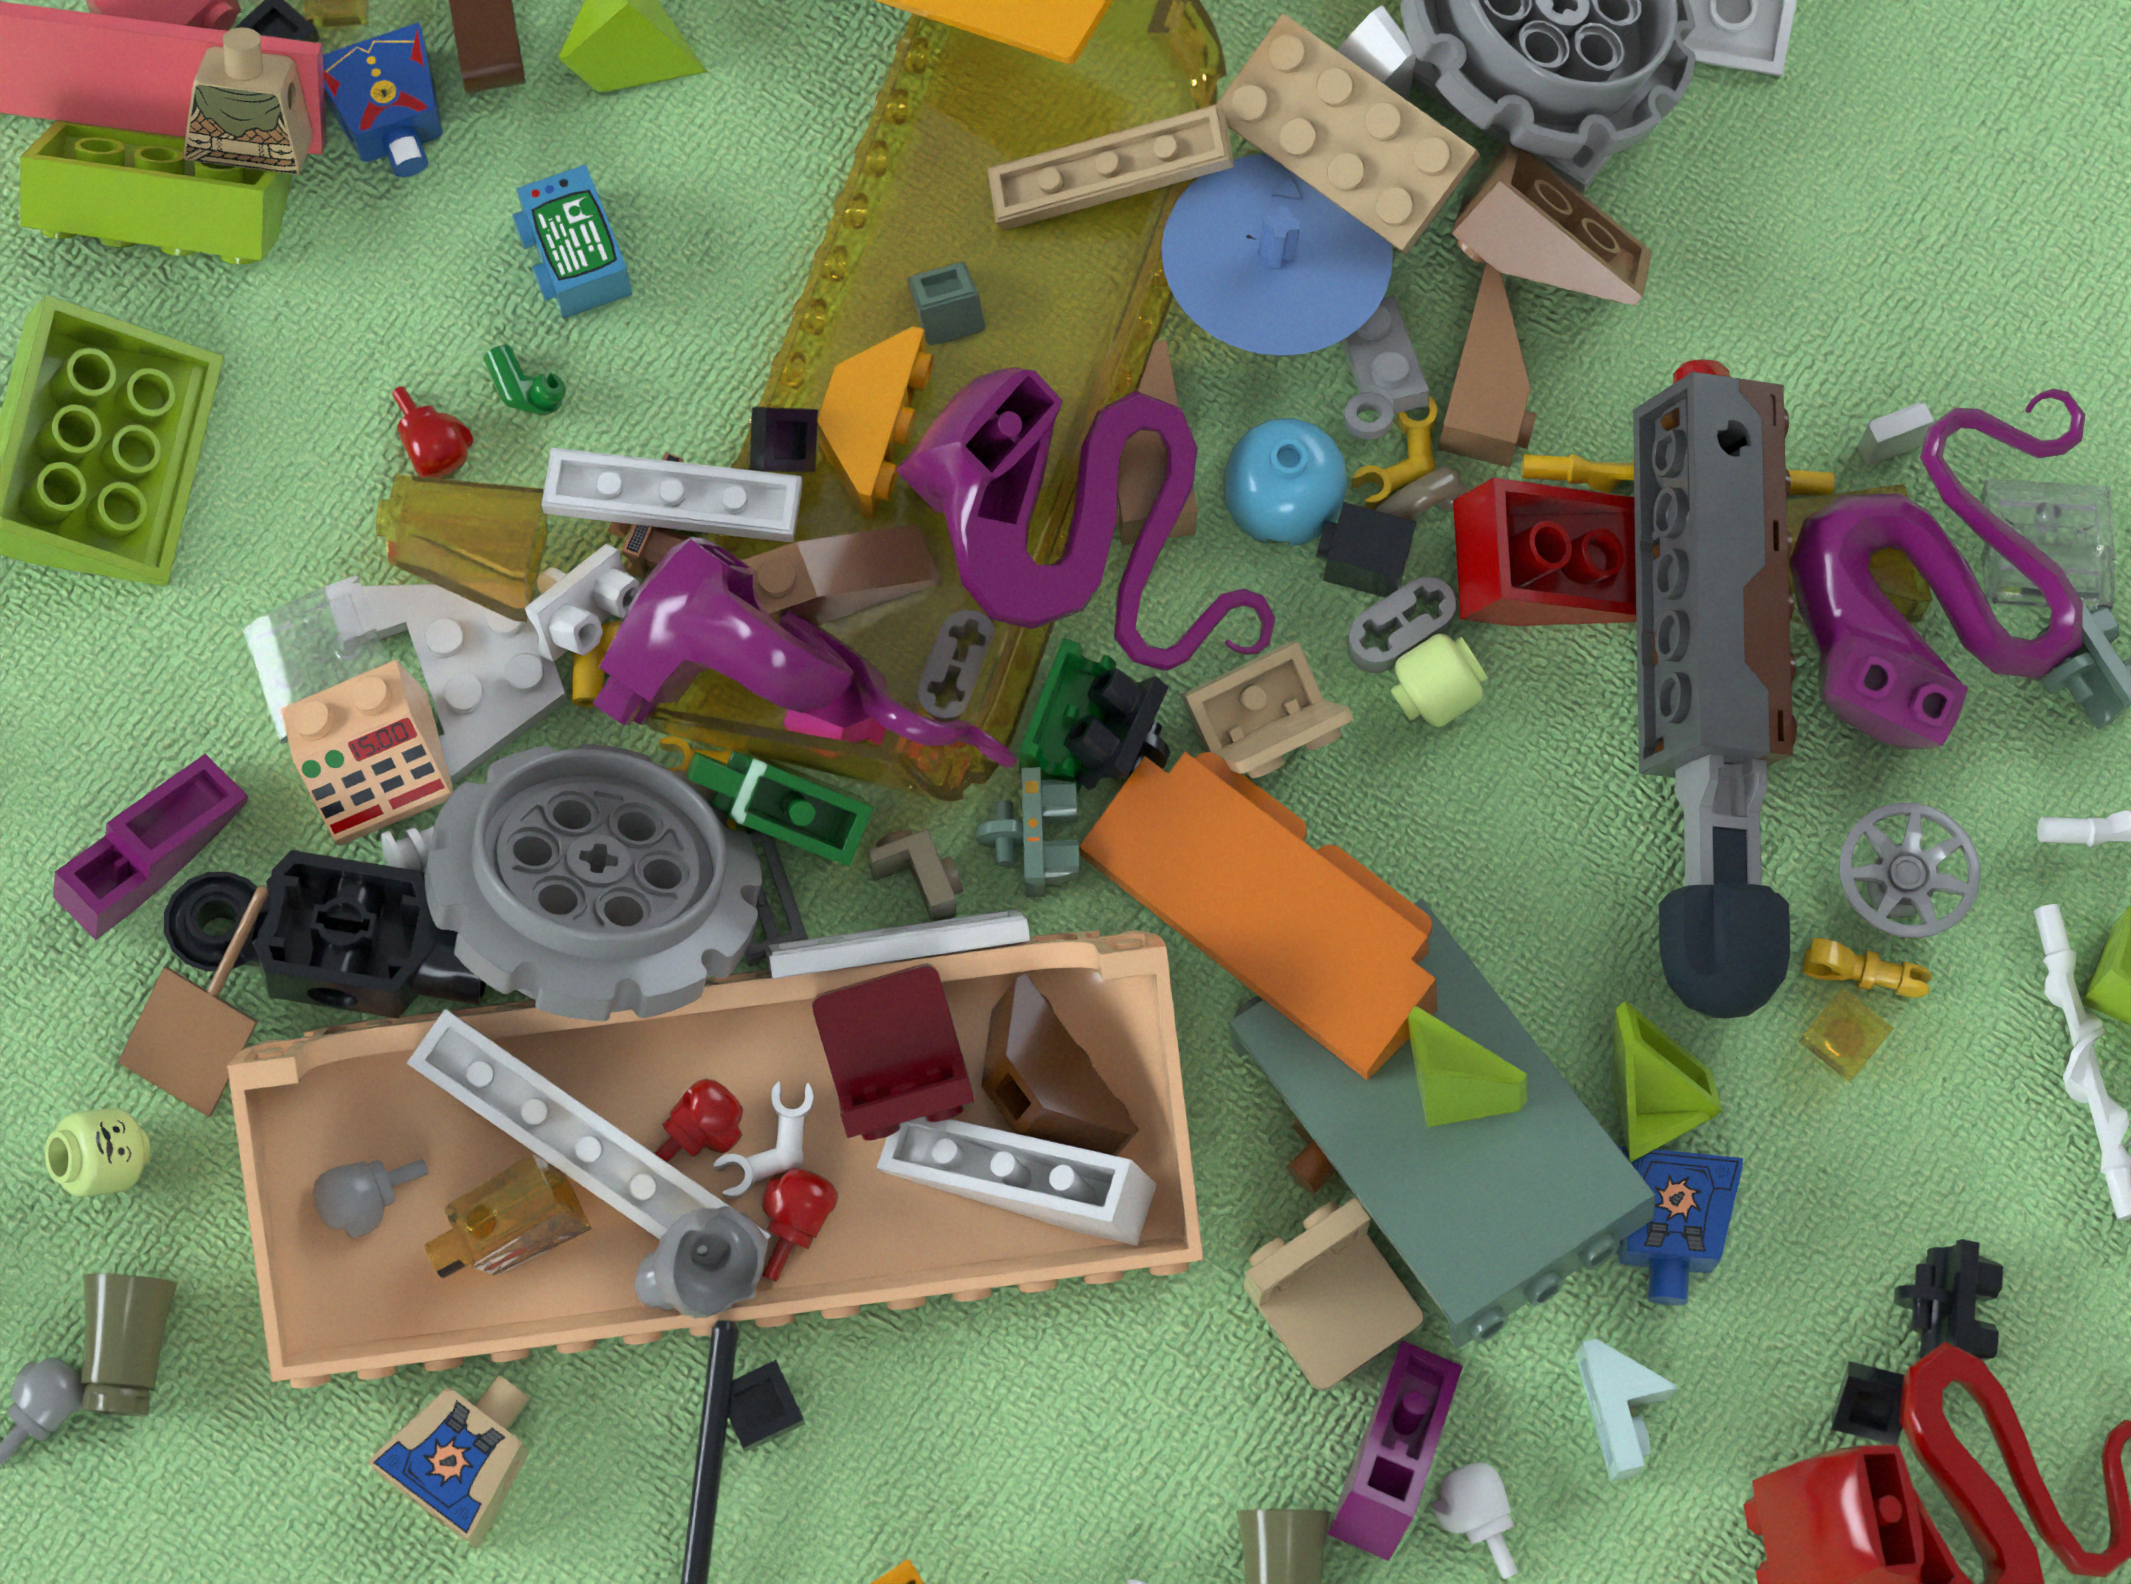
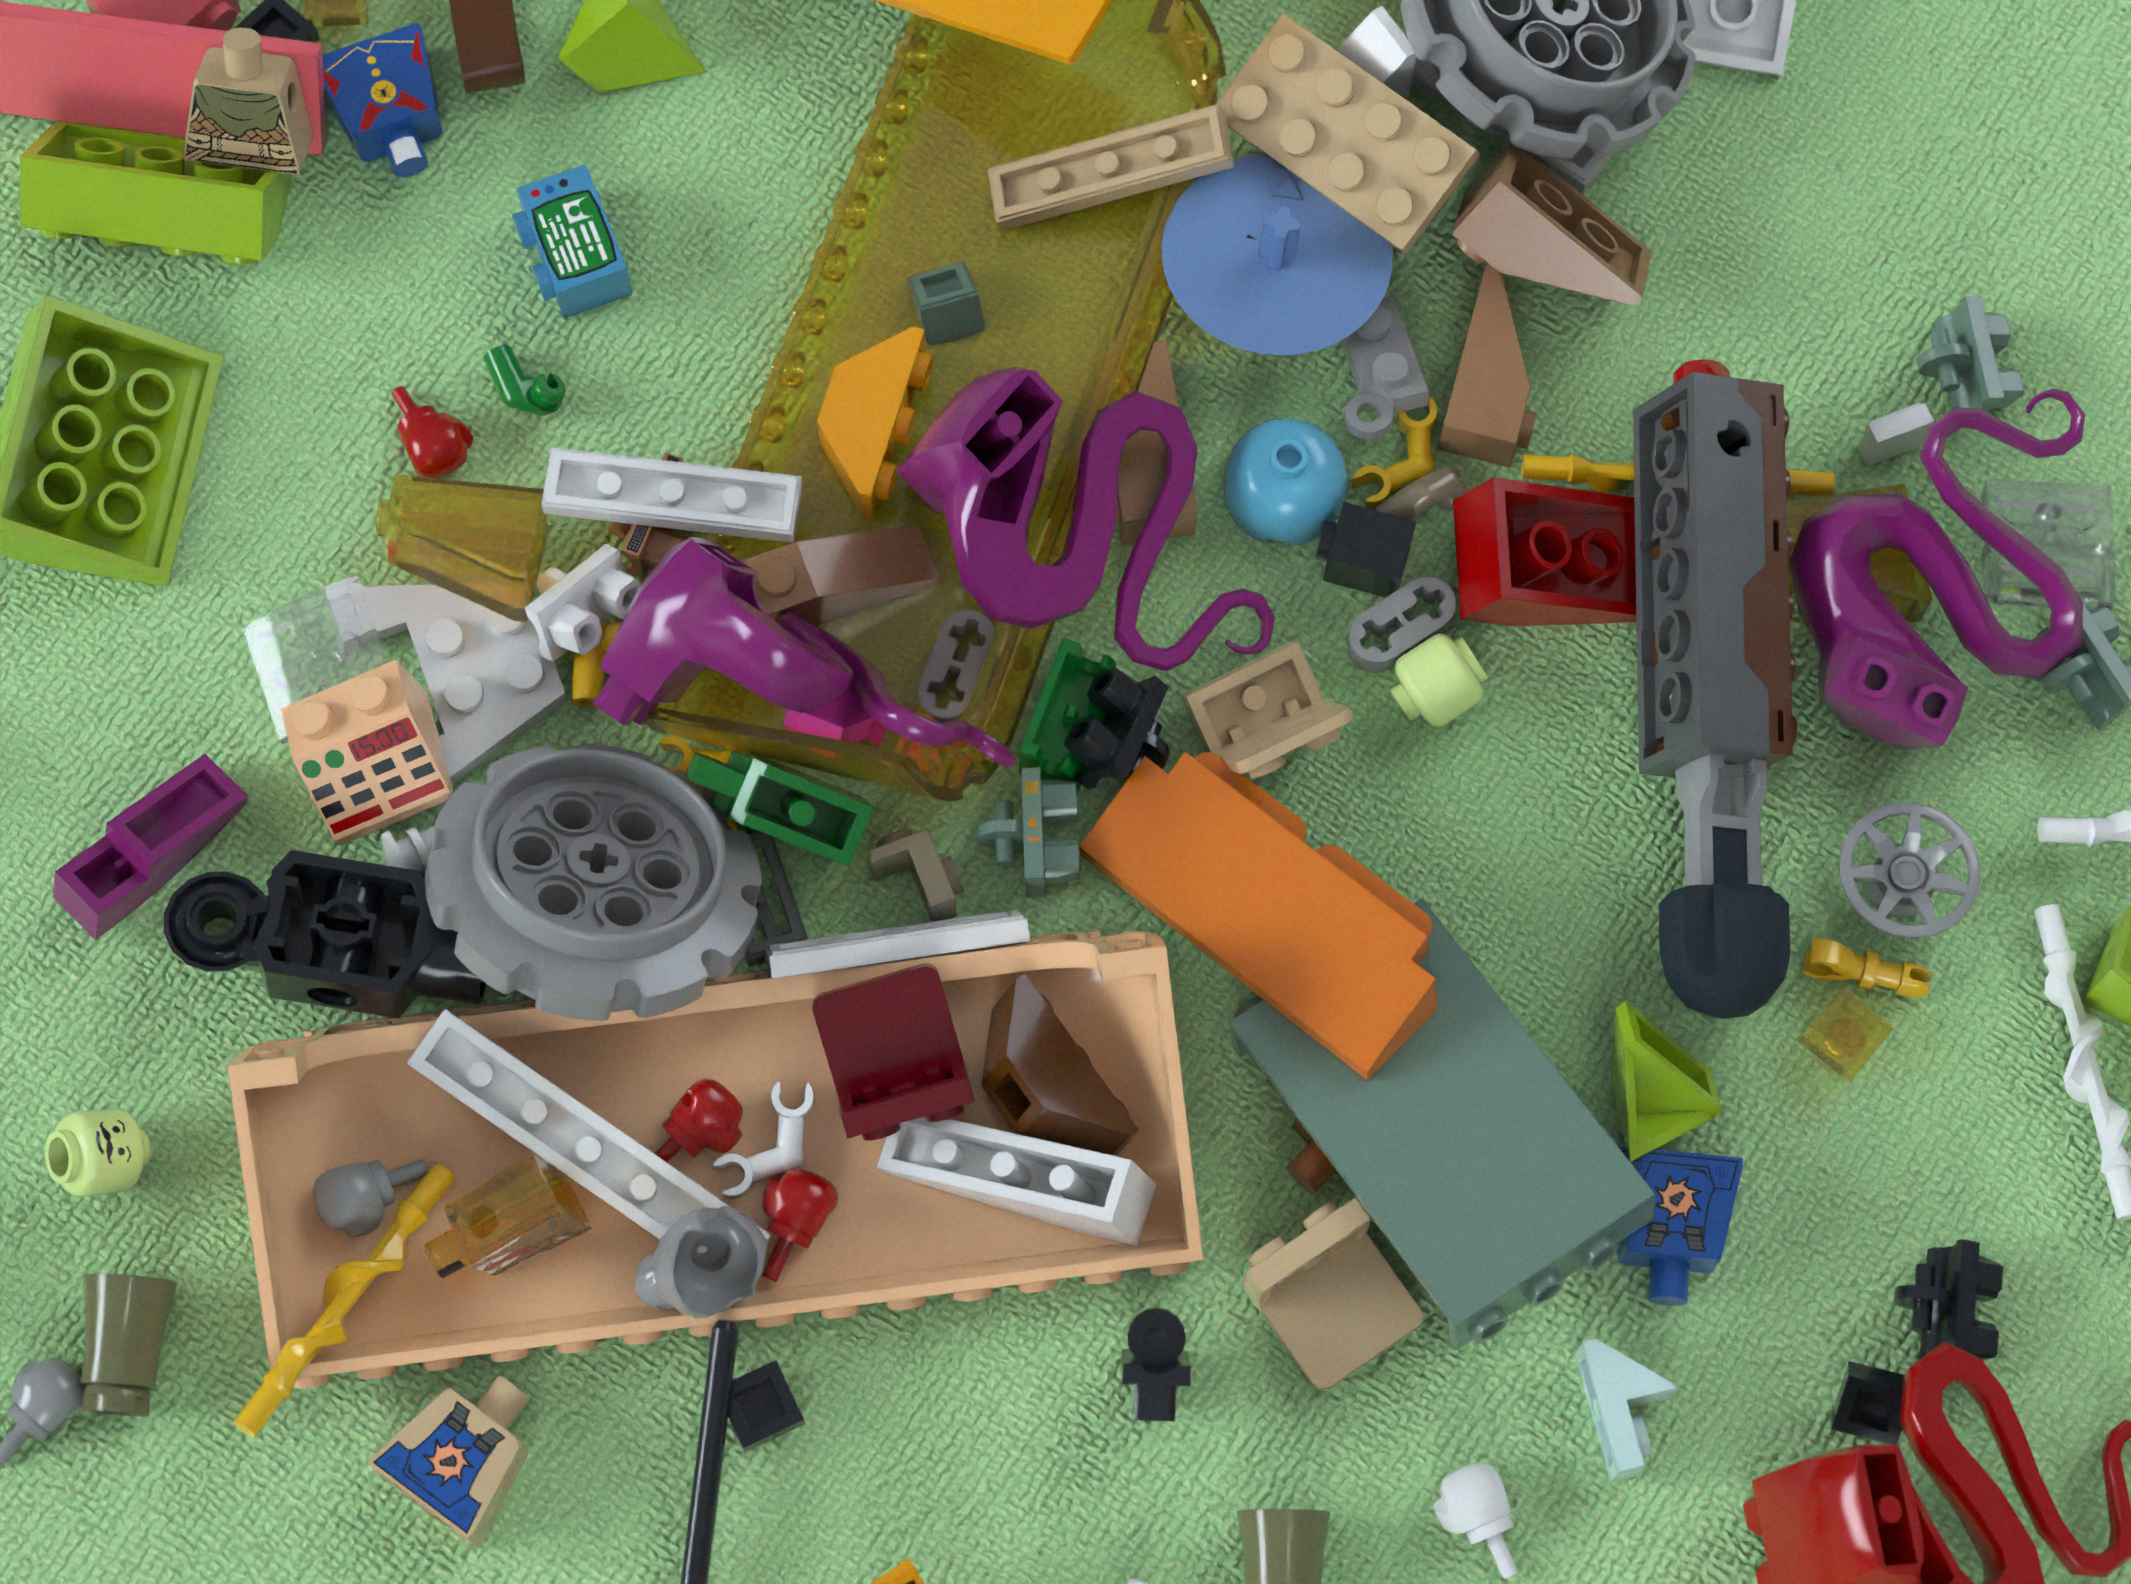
(190, 1032): medium nougat piece -> none
(340, 1293): none -> yellow piece
(783, 439): black plate -> none
(1155, 1363): none -> black hips
(1395, 1452): magenta slope -> none
(1460, 1076): lime slope -> none
(1965, 358): none -> sand green hips

